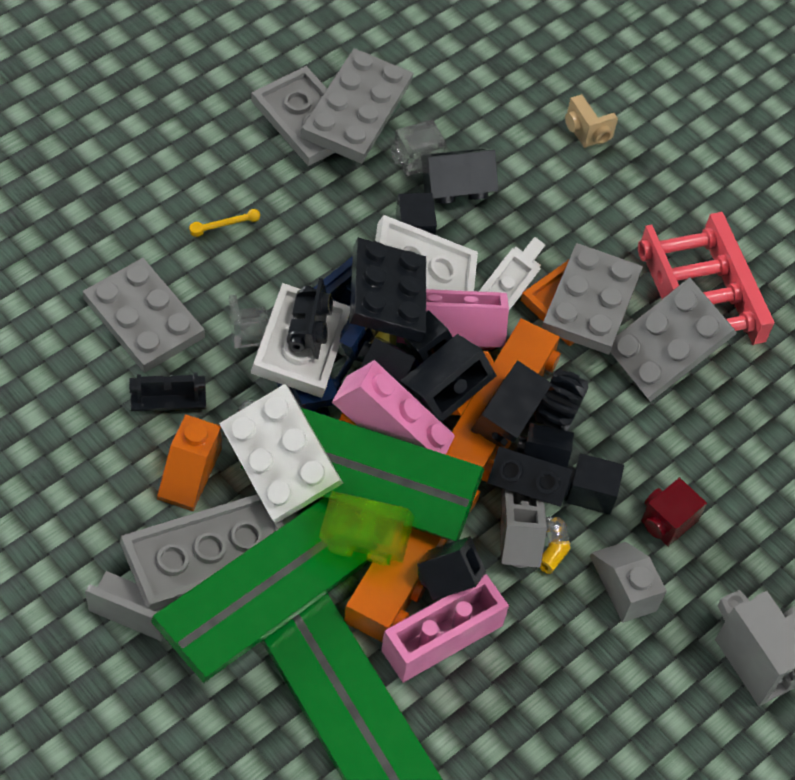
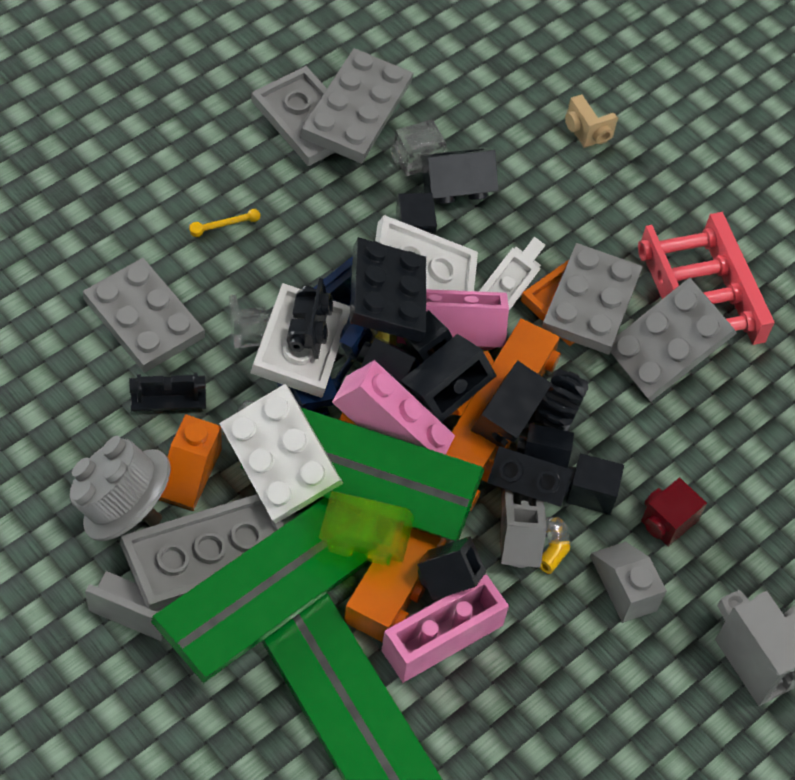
(119, 488): none -> light grey piece

